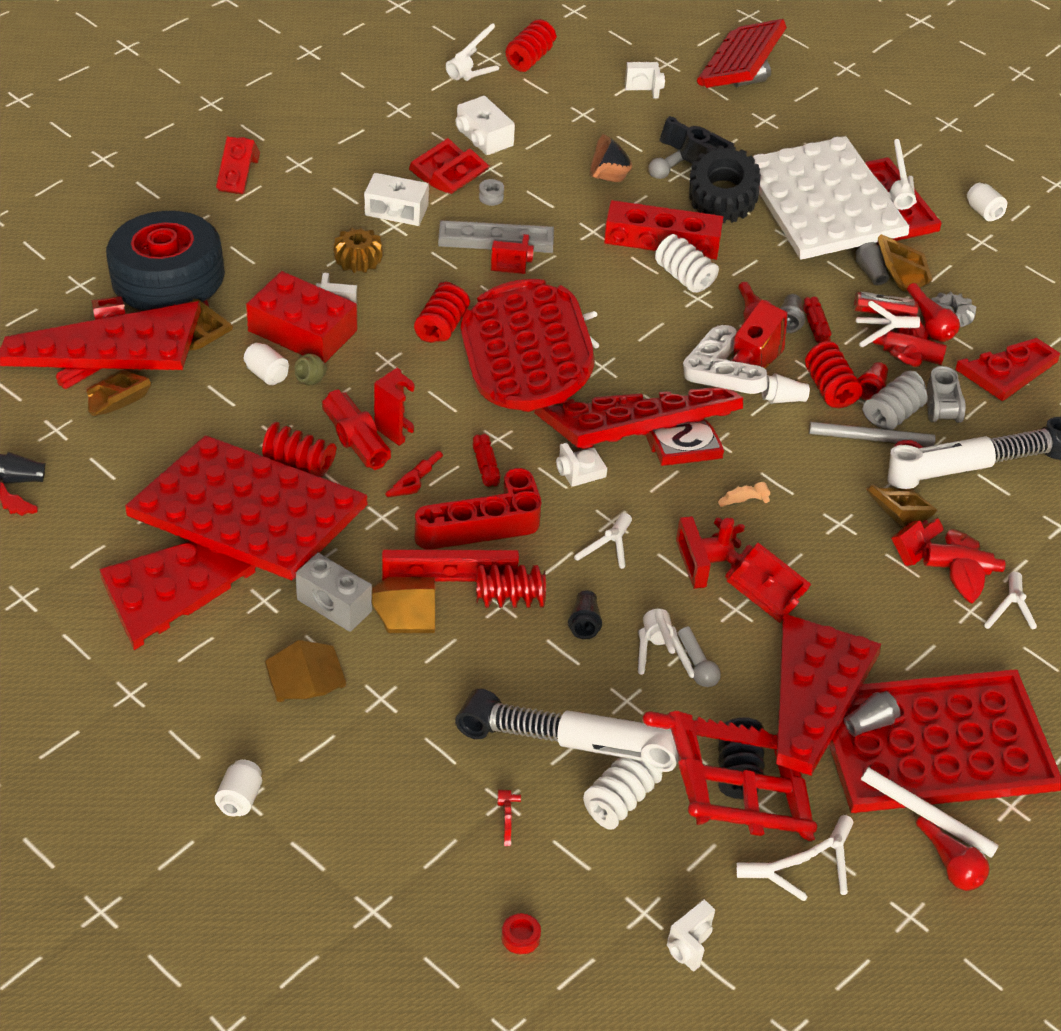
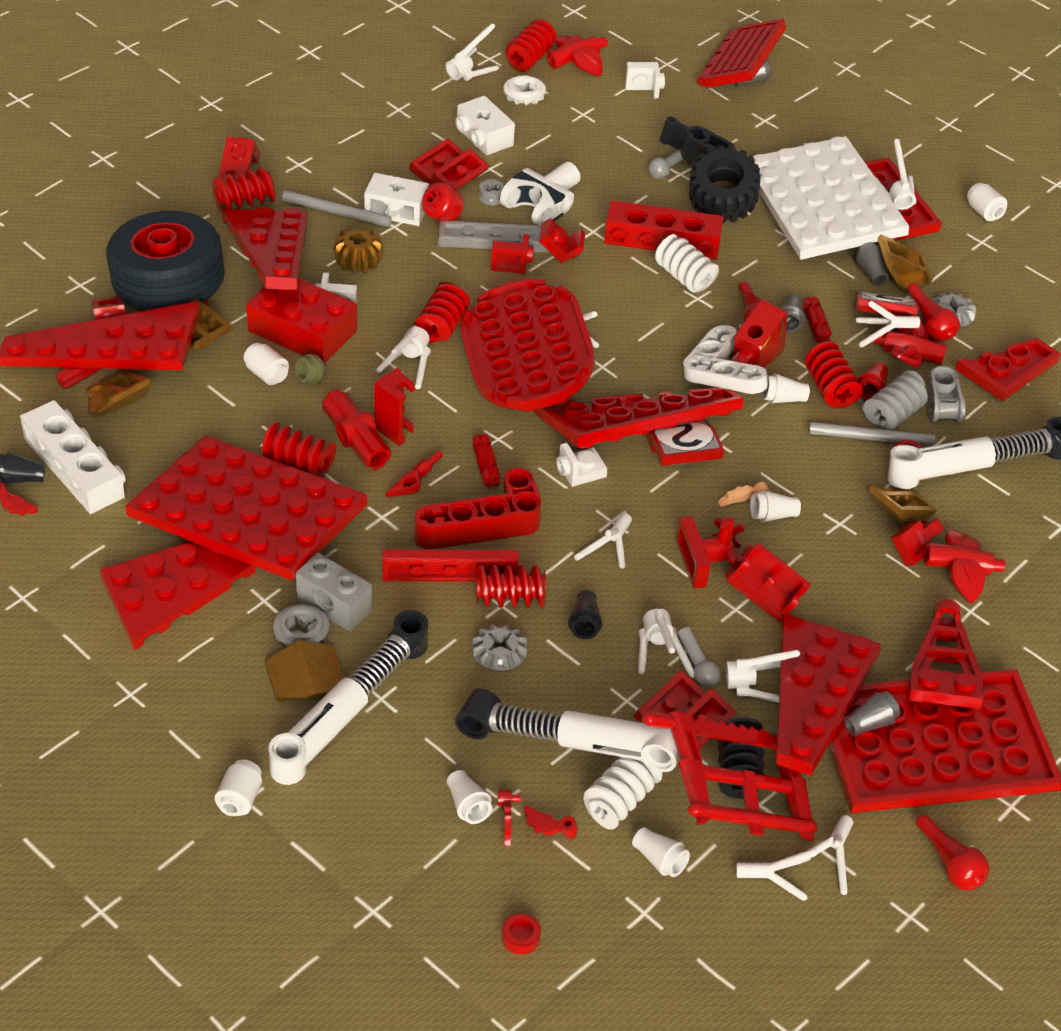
(73, 456): none -> white brick
(243, 188): none -> red piece
(271, 241): none -> red wing
(296, 749): none -> white piece
(306, 617): none -> light grey gear
(336, 208): none -> light grey bar
(406, 604): pearl gold slope -> none
(412, 345): none -> white plant
(442, 202): none -> red head
(469, 798): none -> white cone
(499, 658): none -> light grey gear
(517, 88): none -> white gear
(545, 824): none -> red piece
(546, 193): none -> white connector
(558, 243): none -> red bracket
(581, 51): none -> red plant
(610, 161): nougat hat -> none
(662, 852): none -> white cone
(686, 696): none -> red slope
(689, 933): white bracket -> none
(743, 673): none -> white plant
(773, 506): none -> white cone
(929, 812): white piece -> none
(946, 687): none -> red plate
(1015, 595): white plant -> none

